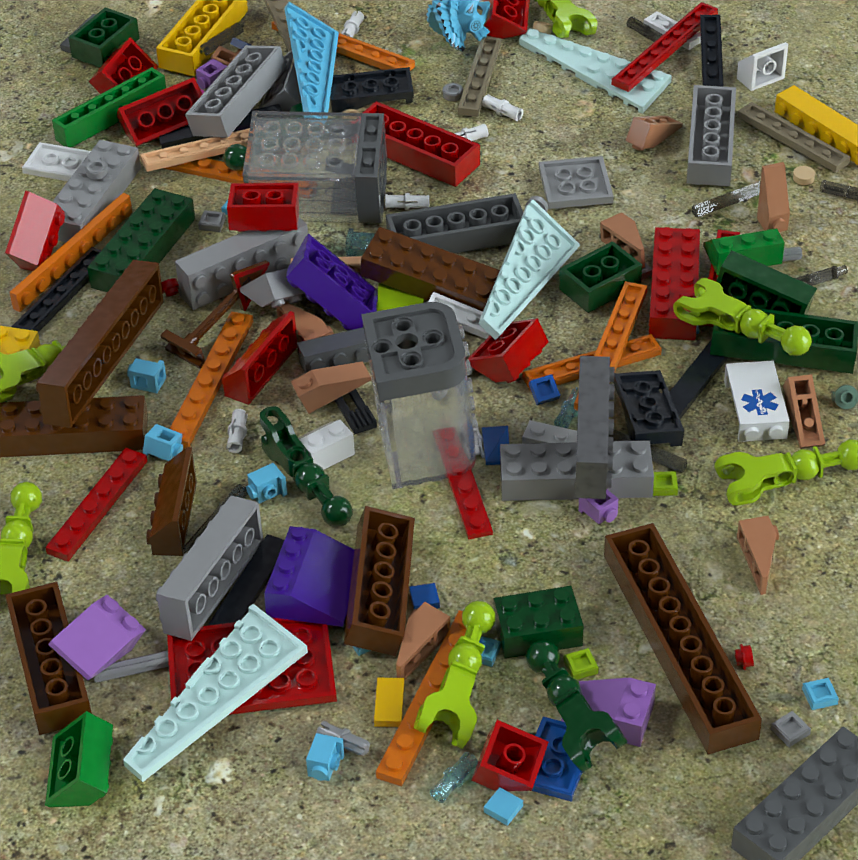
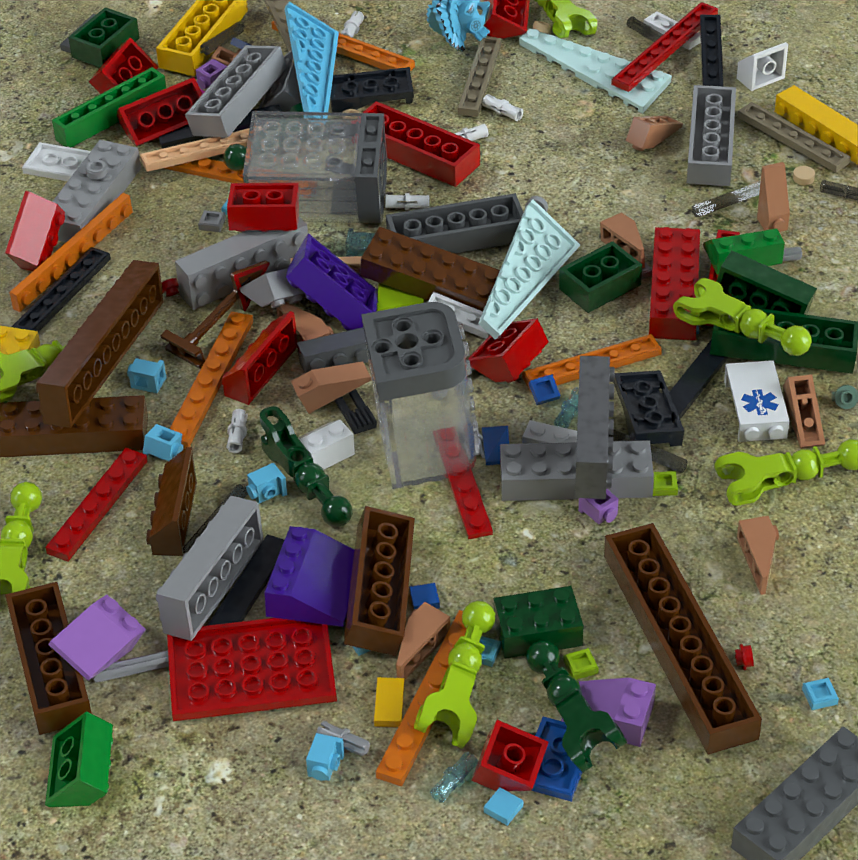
(143, 237): dark green brick -> none
(237, 670): light aqua wing -> none
(452, 92): light grey tile -> none
(575, 182): light grey plate -> none
(620, 324): orange plate -> none
(790, 729): light grey tile -> none
(823, 275): clear smoke piece -> none

